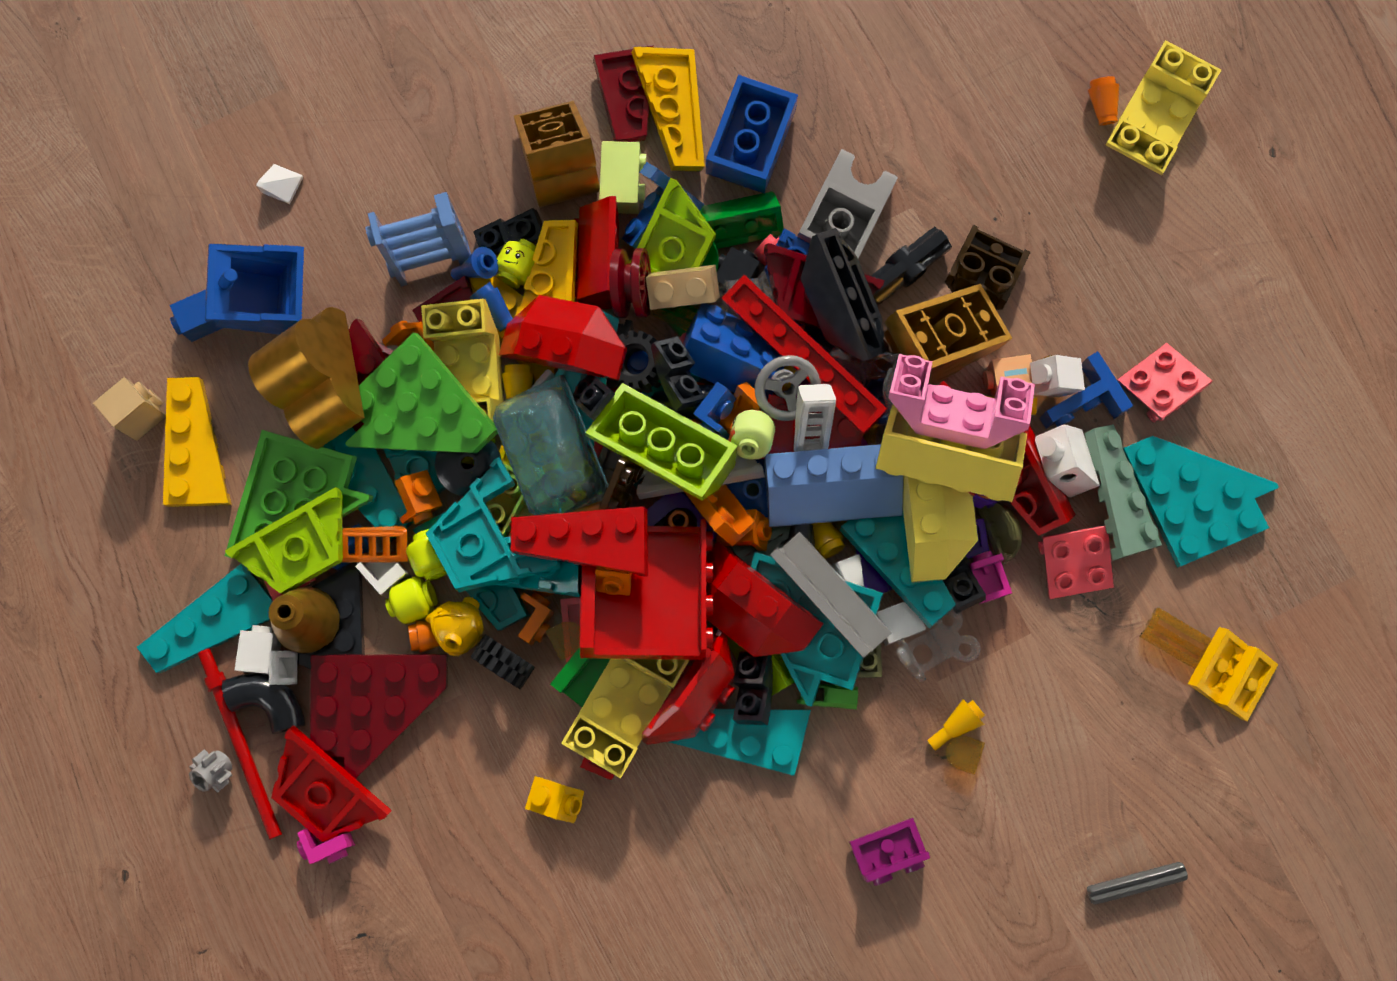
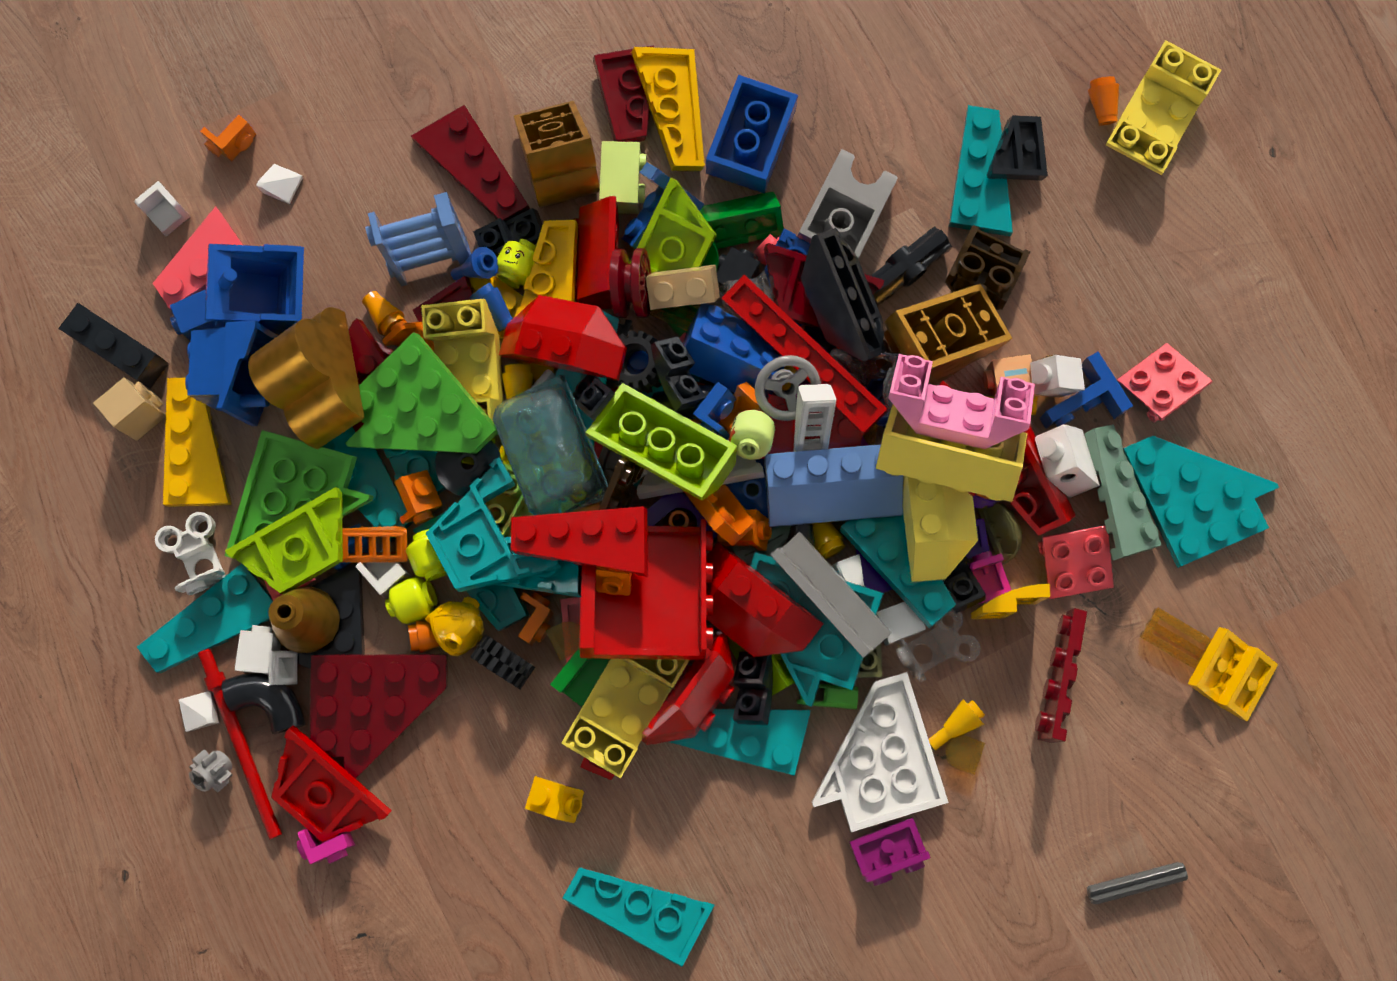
(113, 345): none -> black brick
(162, 208): none -> white panel
(188, 269): none -> coral wing
(192, 548): none -> white piece
(199, 711): none -> white slope
(221, 371): none -> blue piece
(233, 140): none -> orange bracket
(382, 312): none -> light orange cone
(467, 156): none -> dark red wing
(647, 915): none -> teal wing
(884, 760): none -> white wing
(976, 197): none -> teal wing
(1007, 603): none -> yellow slope
(1020, 151): none -> black wing
(1064, 675): none -> dark red wing

